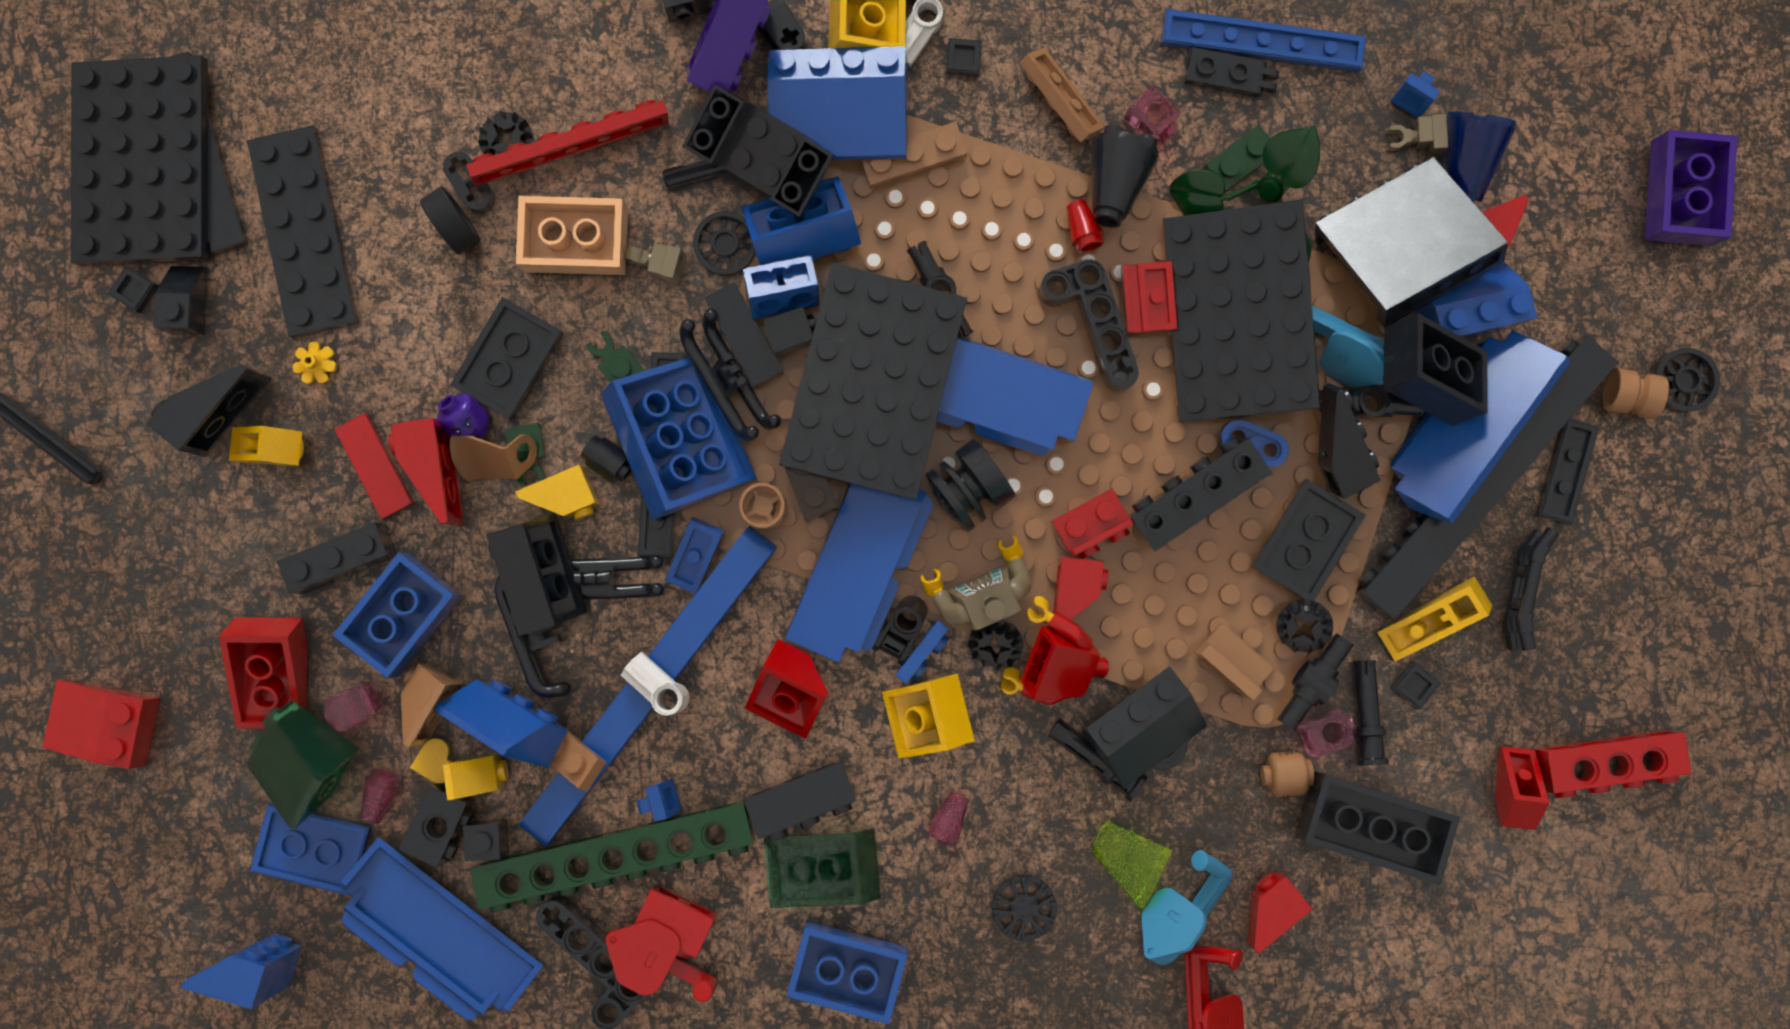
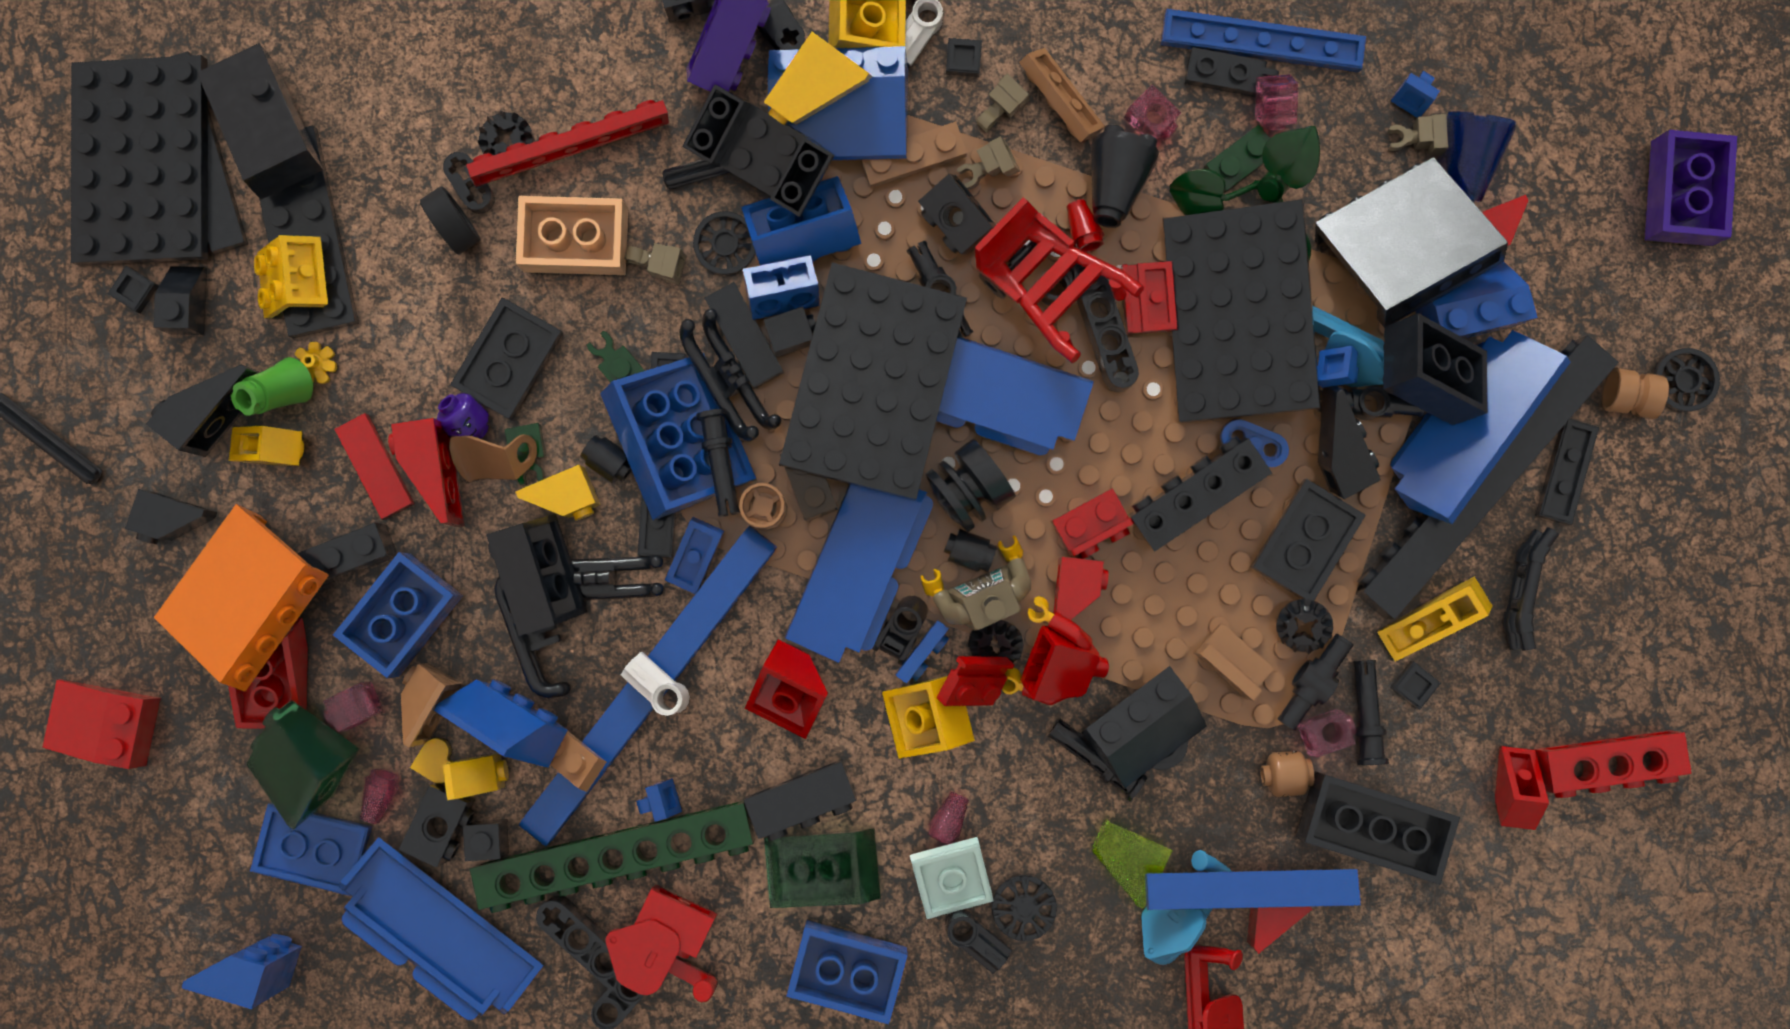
(164, 517): none -> black slope
(239, 598): none -> orange panel
(259, 121): none -> black brick
(273, 388): none -> bright green plant
(290, 274): none -> yellow bracket
(716, 445): none -> black pin
(813, 81): none -> yellow slope
(937, 206): none -> black brick
(951, 878): none -> light aqua tile
(970, 550): none -> black brick
(975, 681): none -> red plate
(978, 941): none -> black piece
(995, 158): none -> dark tan piece
(1007, 99): none -> dark tan piece
(1007, 245): none -> red hand
(1252, 889): none -> blue tile
(1276, 101): none -> clear pink brick
(1337, 366): none -> blue tile

